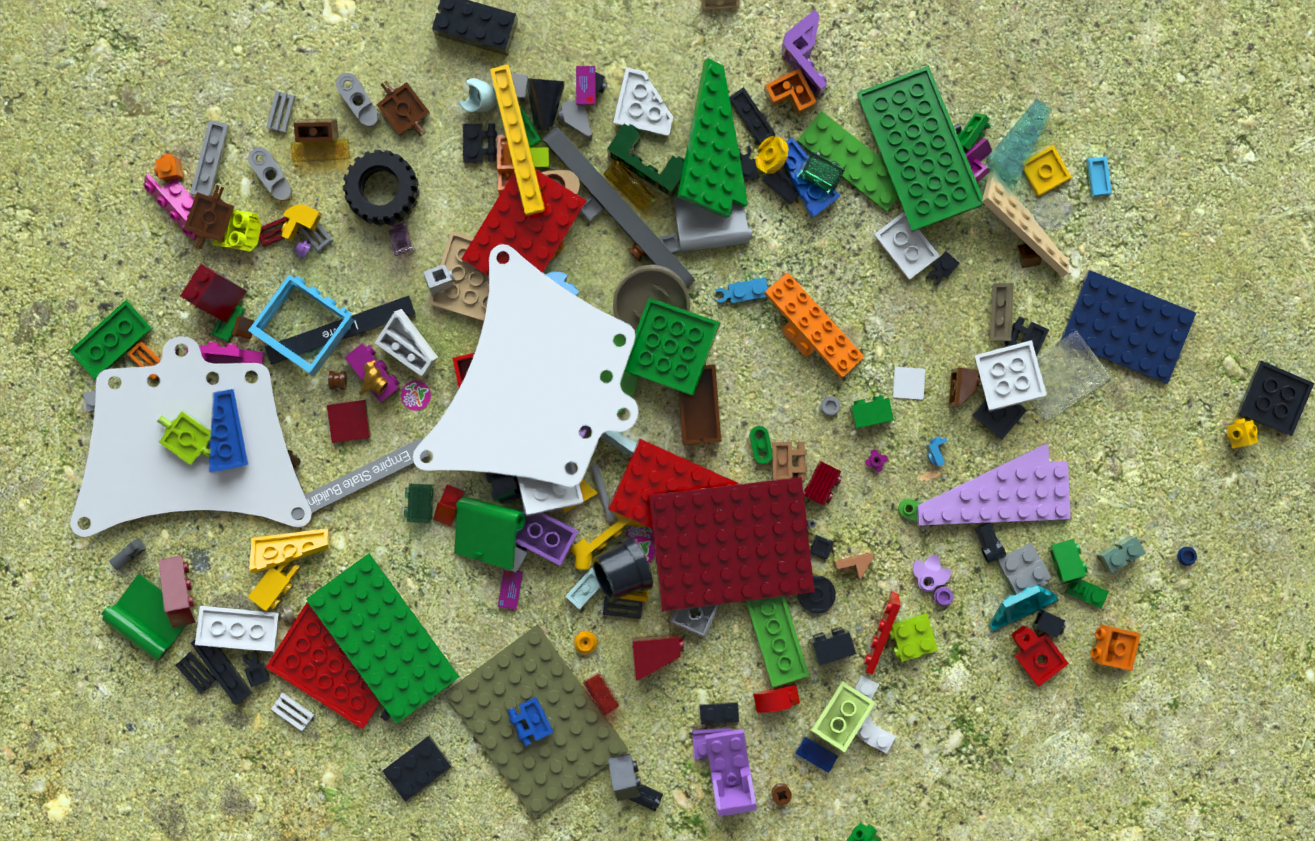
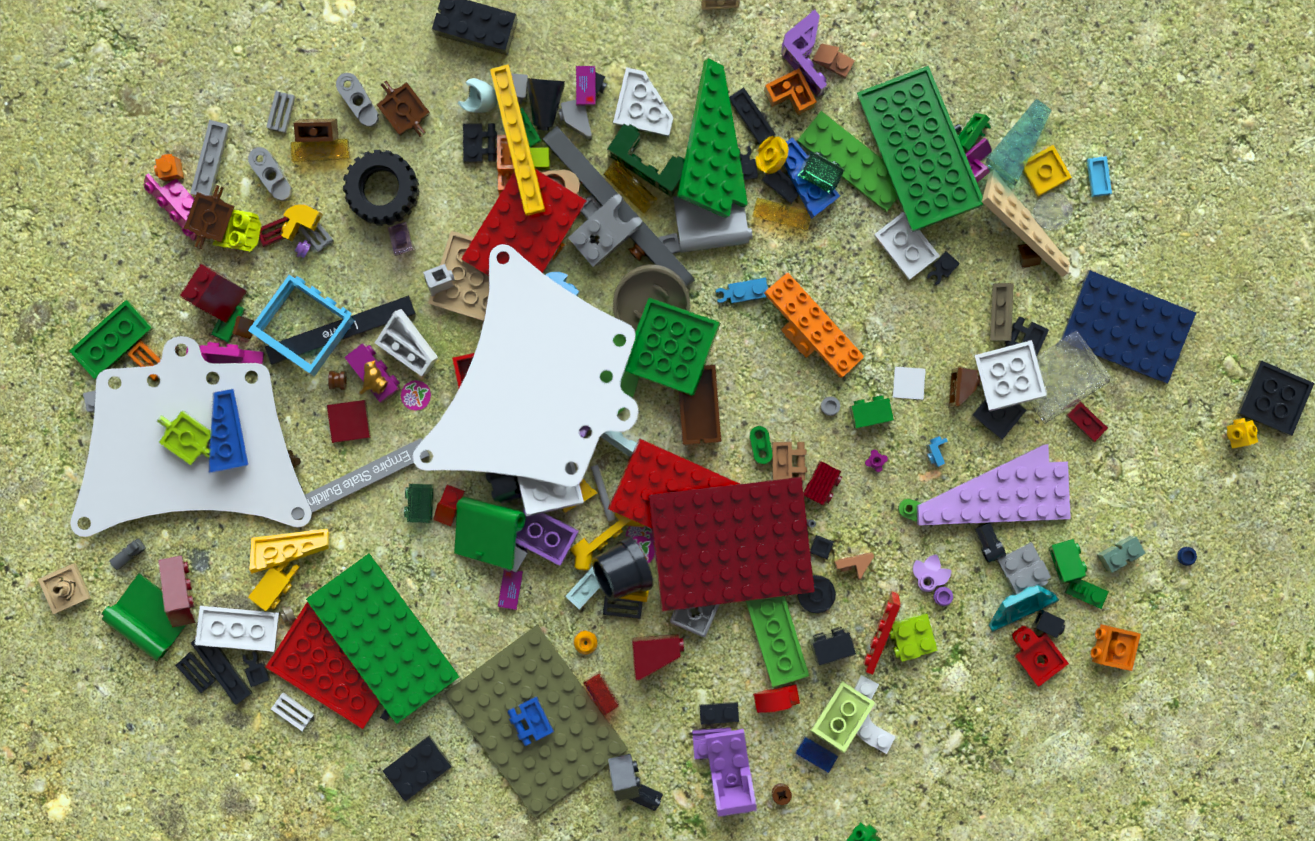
(57, 592): none -> tan plate
(608, 227): none -> light grey brick
(781, 214): none -> clear yellow plate
(833, 60): none -> nougat slope
(1086, 421): none -> dark red plate

